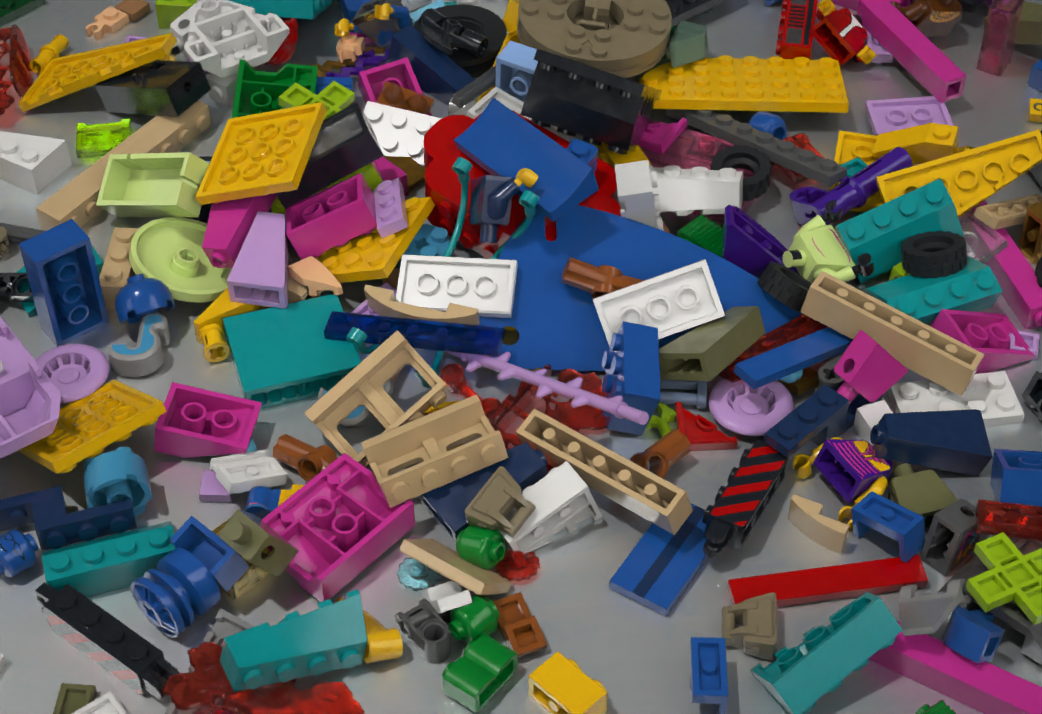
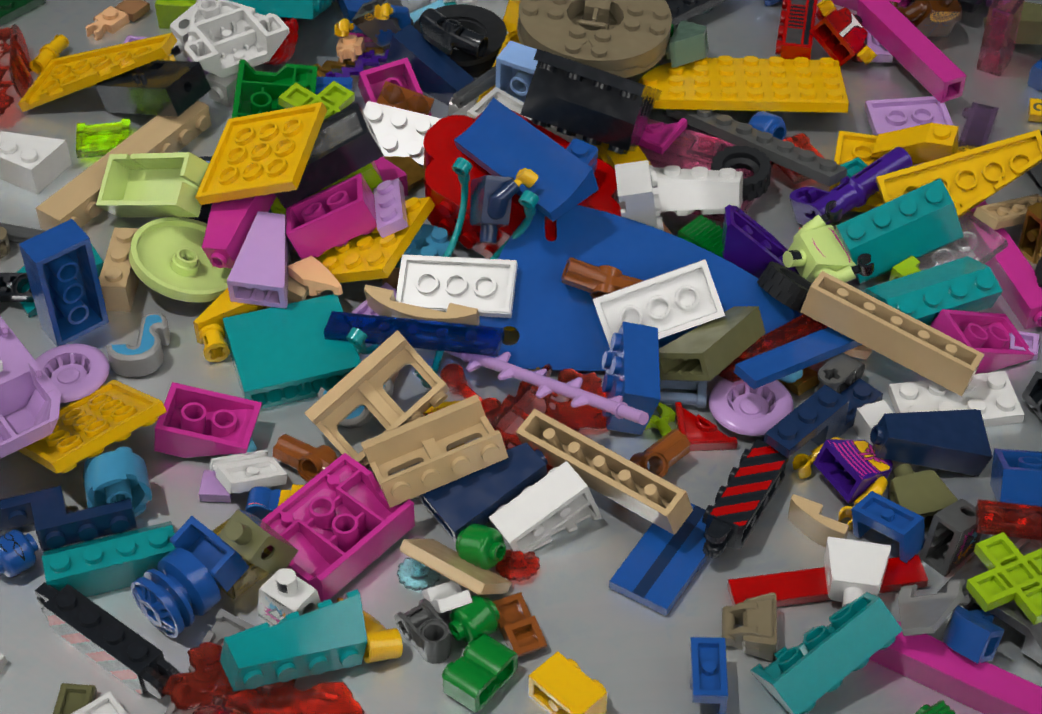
(142, 298): blue cylinder -> none
(284, 595): none -> white torso
(496, 501): dark tan piece -> none
(854, 568): none -> white torso
(867, 369): dark pink torso -> none
(934, 254): black tyre -> none
(979, 125): none -> clear purple brick

